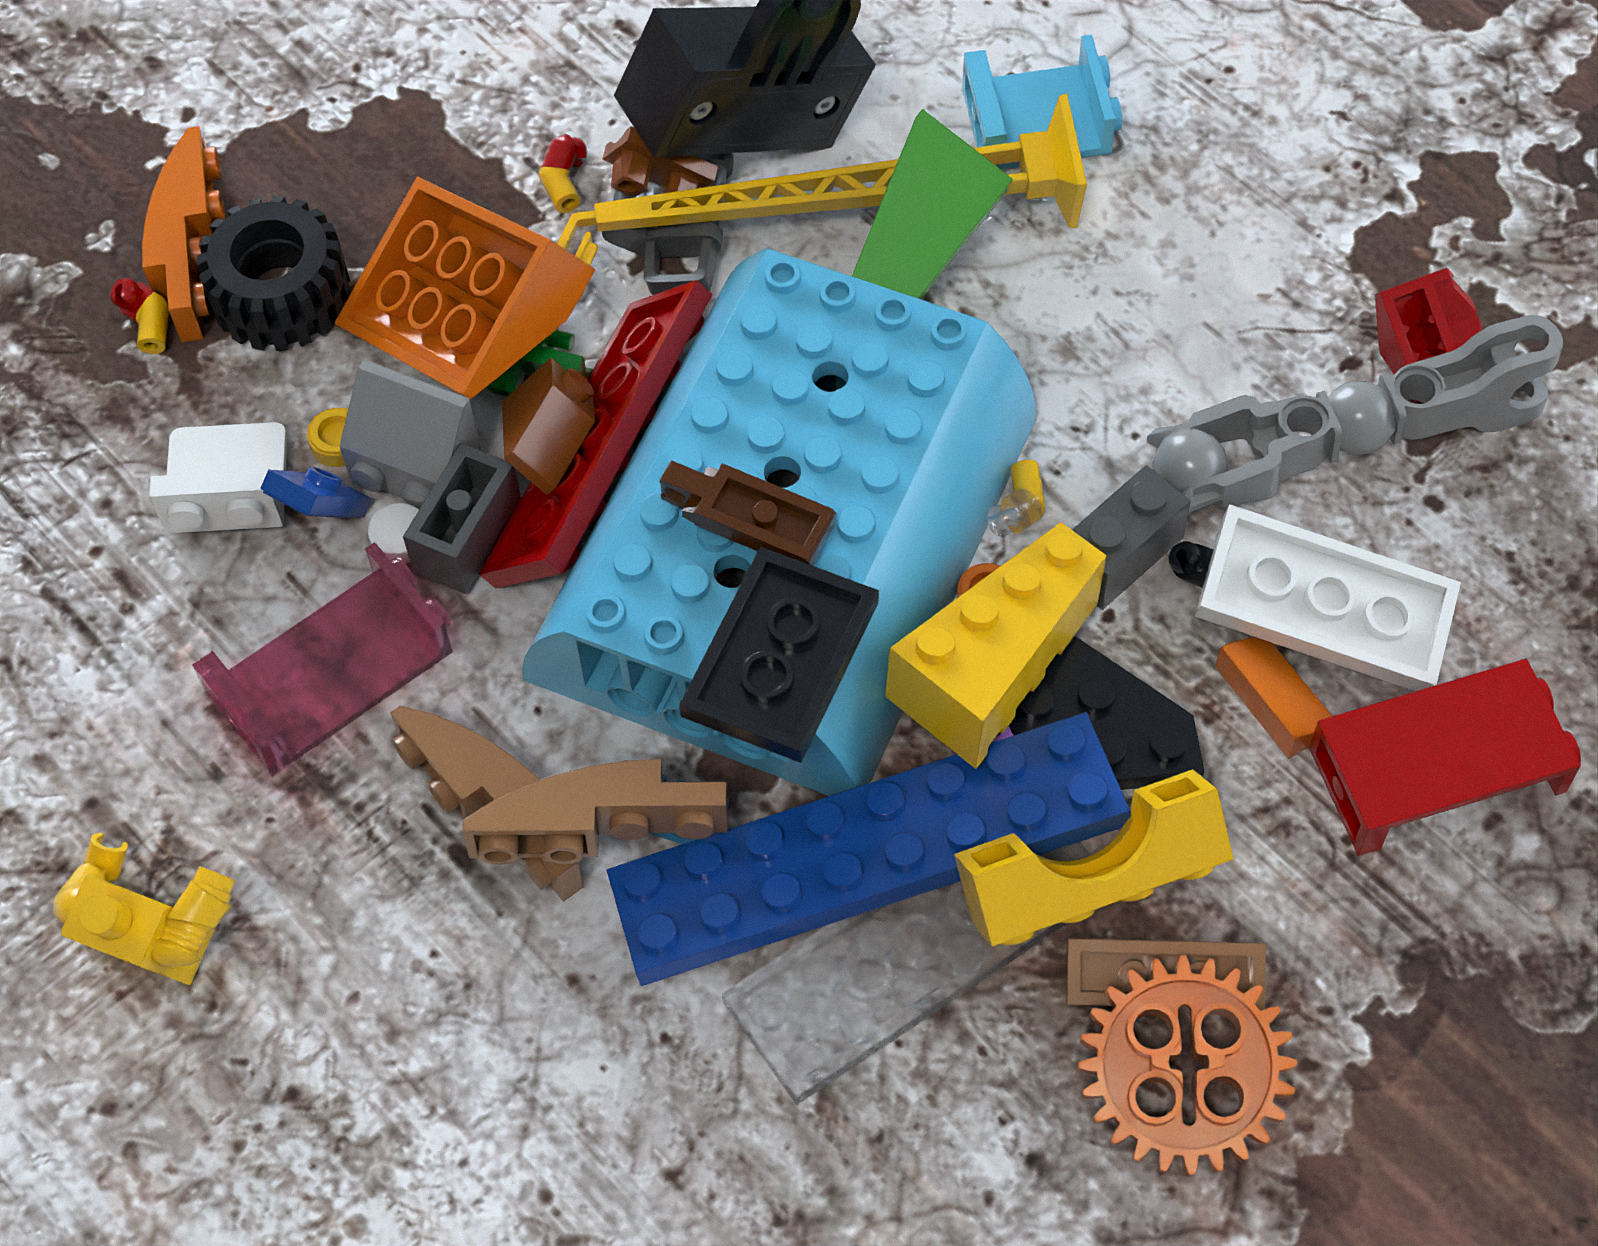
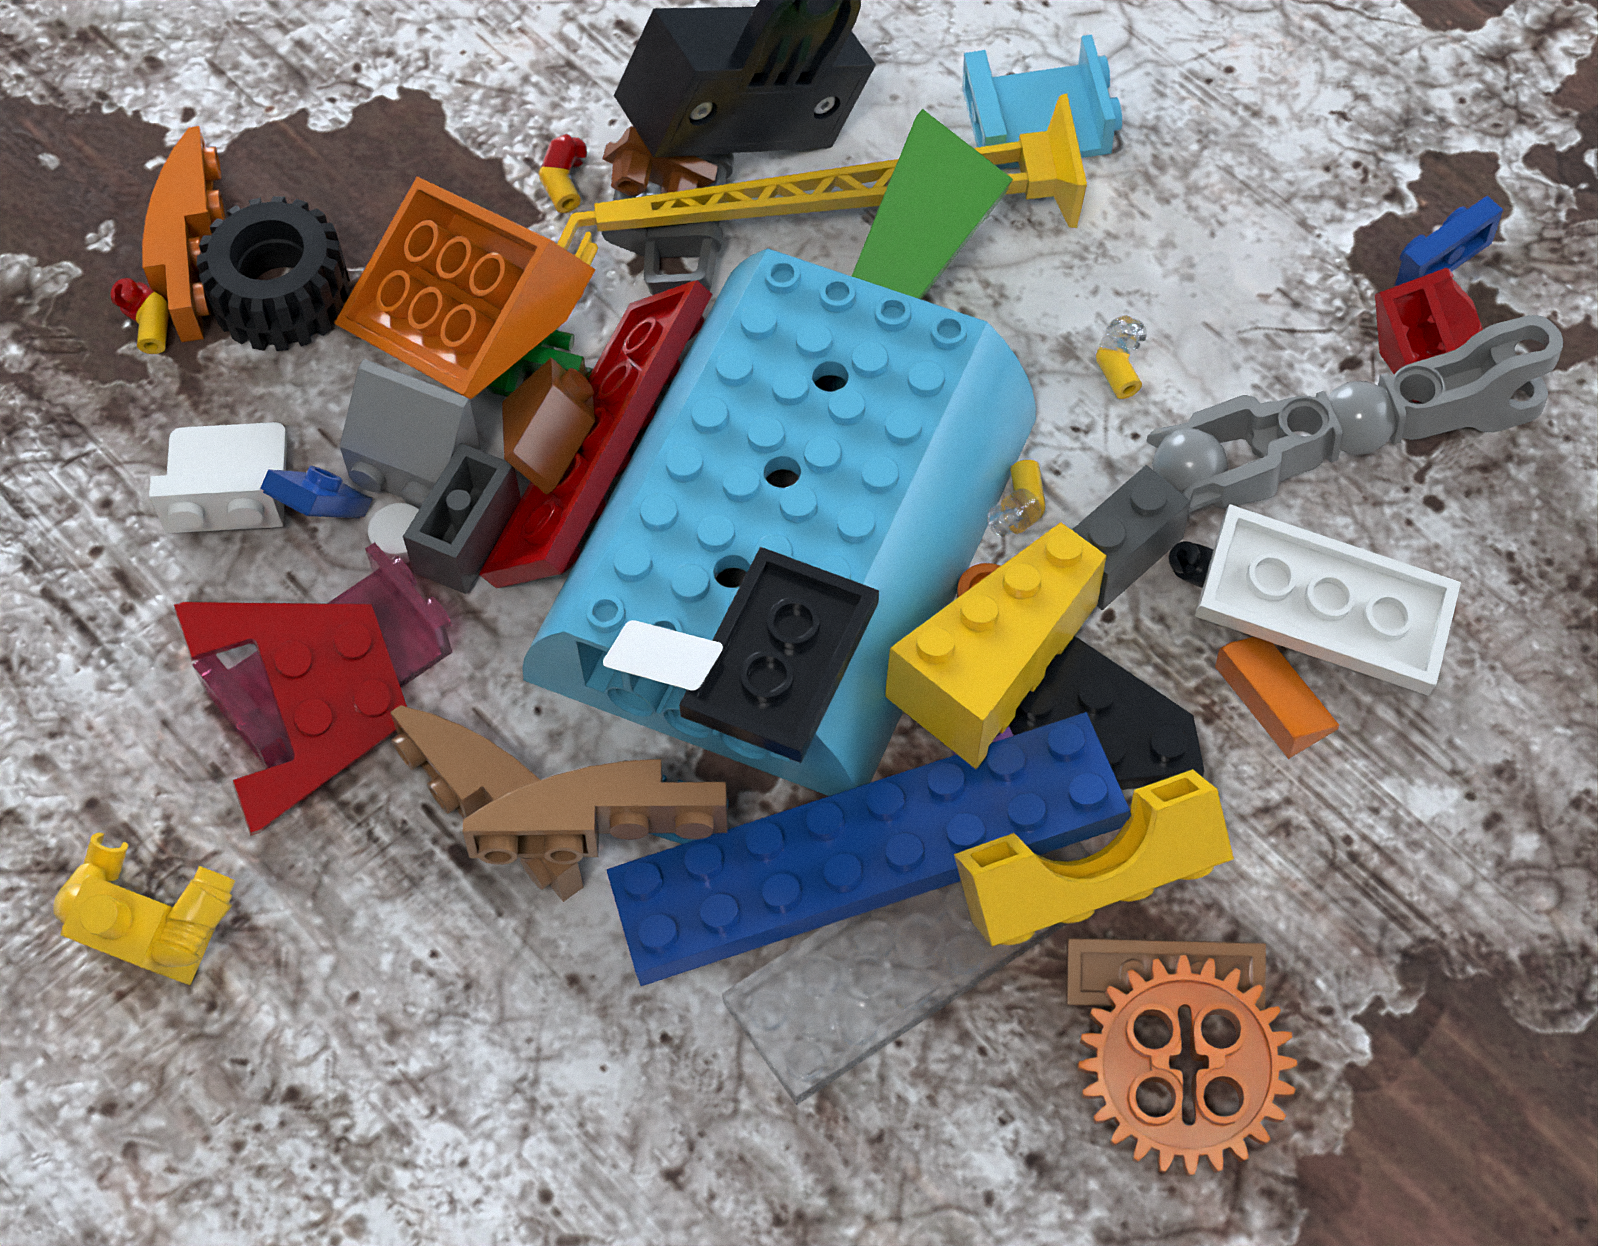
(325, 436): yellow tile -> none
(326, 681): none -> red wing
(663, 655): none -> white sticker
(749, 510): reddish brown hinge -> none
(1114, 353): none -> arm
(1442, 750): red panel -> none
(1457, 241): none -> blue plate

